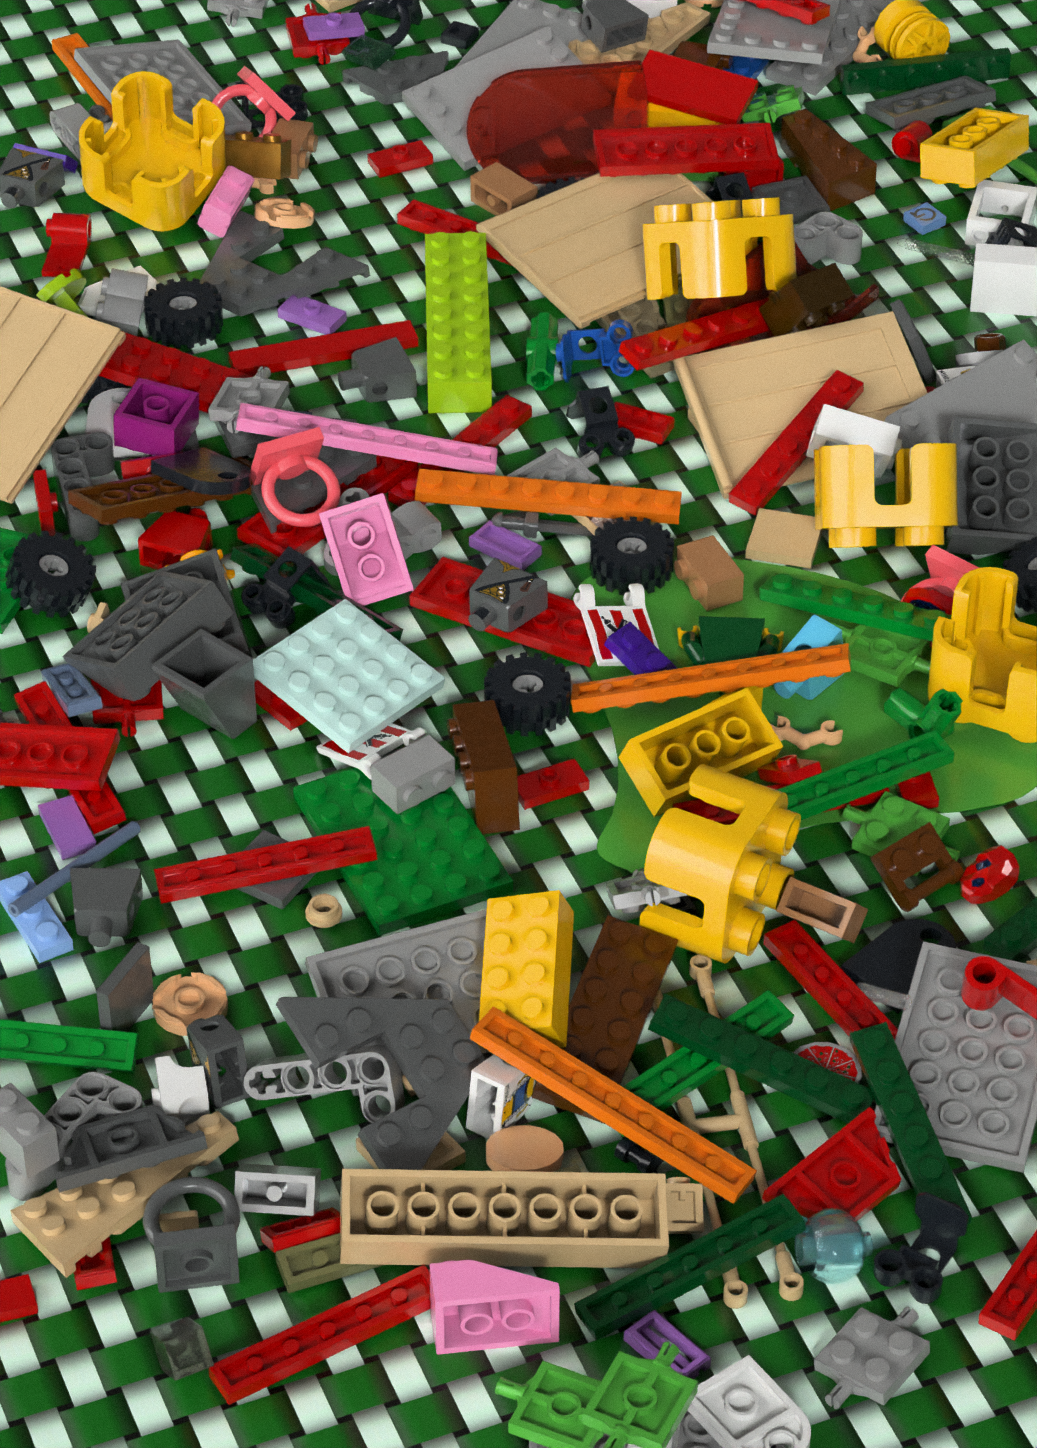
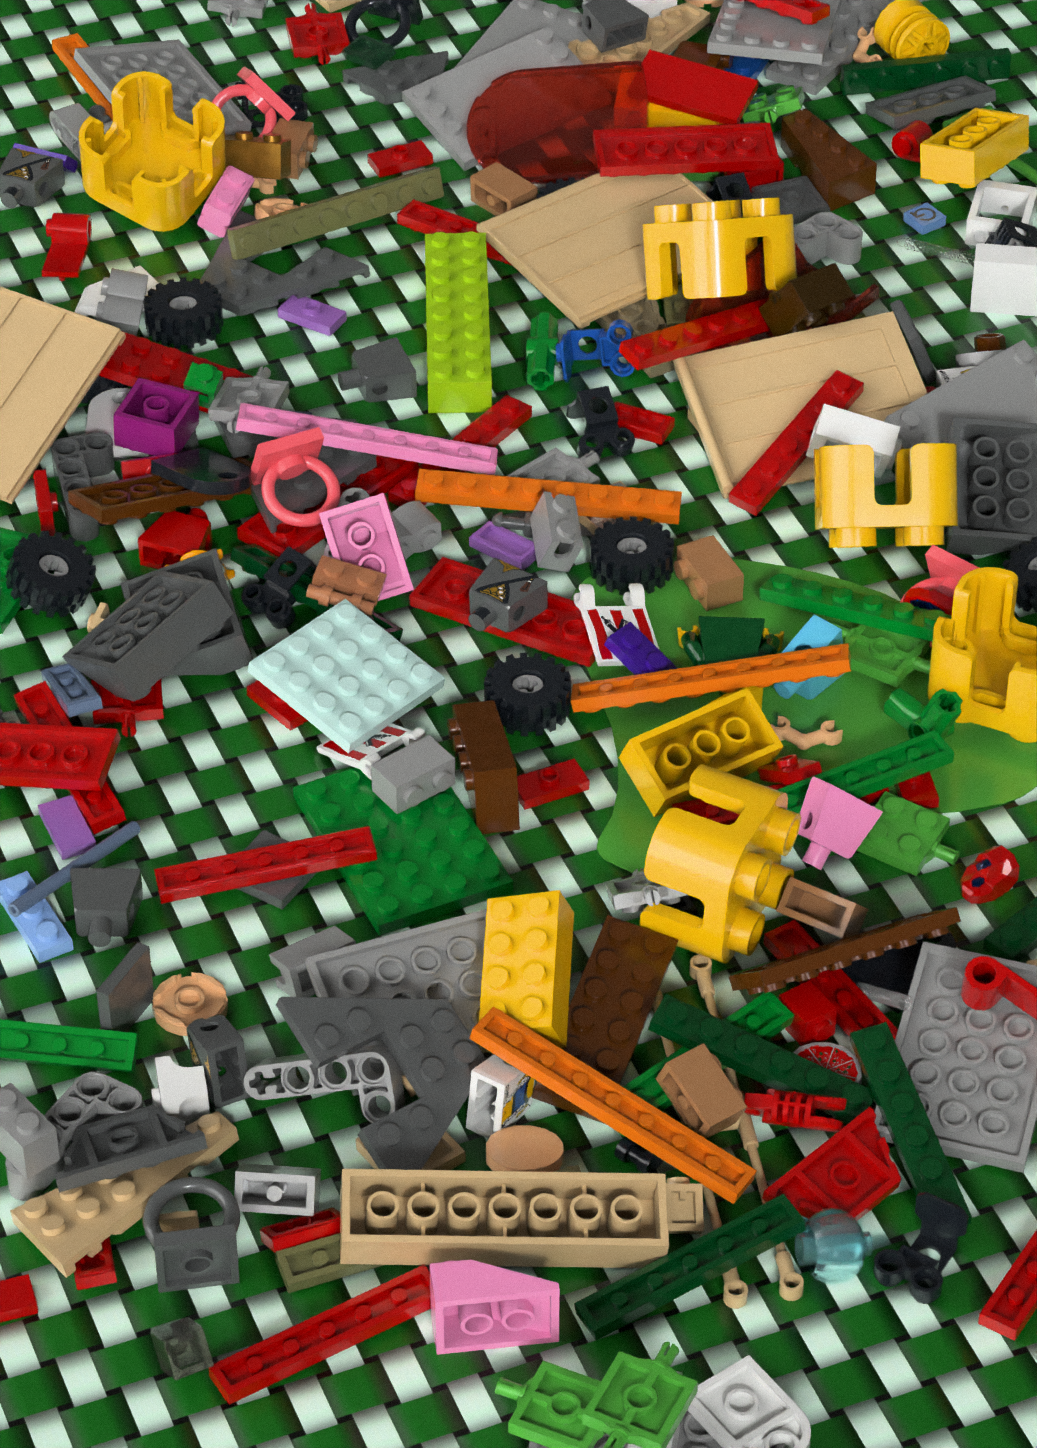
(63, 290): lime tile -> none
(204, 379): none -> green brick
(211, 682): dark grey slope -> none
(291, 960): none -> light grey brick
(320, 348): red tile -> none
(323, 911): tan plate -> none
(333, 26): medium lavender plate -> none
(334, 213): none -> olive plate
(341, 580): none -> nougat plate
(459, 35): black tile -> none
(553, 526): none -> light grey brick
(649, 1344): medium lavender tile -> none
(701, 1091): none -> medium nougat brick
(783, 538): tan tile -> none
(795, 1109): none -> red hinge
(813, 1014): none -> red brick
(833, 822): none -> bright pink torso
(844, 951): none -> reddish brown plate
(871, 1356): light grey plate -> none
(909, 857): reddish brown plate -> none

